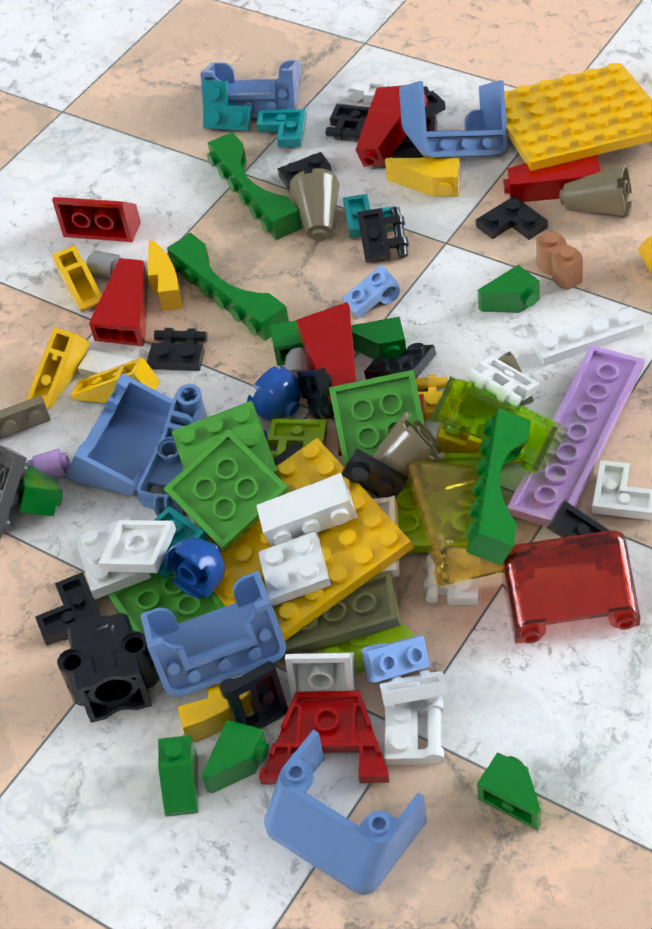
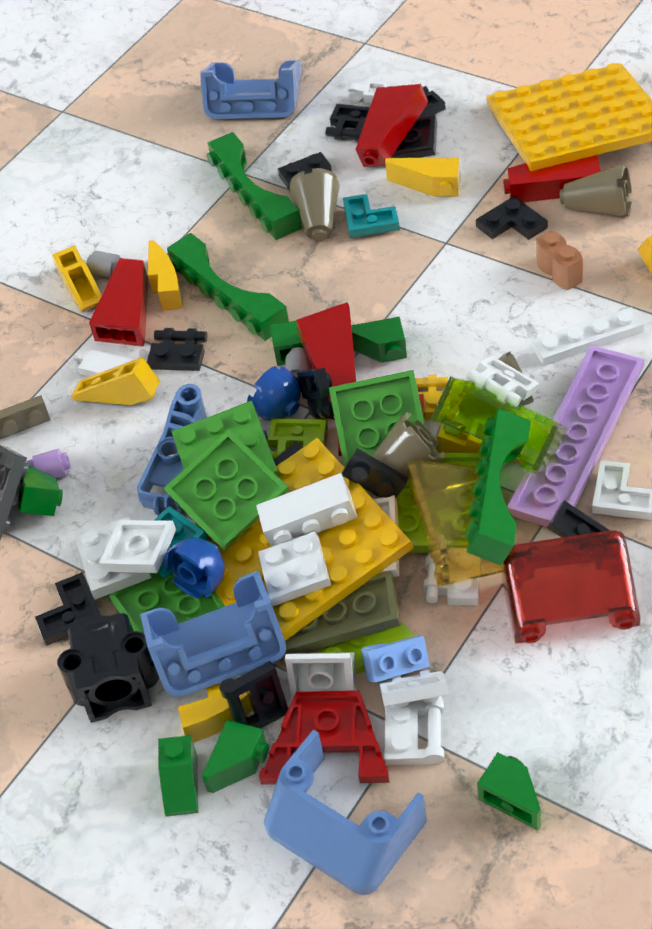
(58, 365): yellow slope -> none
(97, 219): red slope -> none
(122, 438): medium blue windscreen -> none
(218, 113): teal plate -> none
(288, 124): teal plate -> none
(374, 235): black plate -> none
(374, 288): light blue plate -> none
(414, 358): black plate -> none
(484, 128): medium blue windscreen -> none
(509, 292): green slope -> none

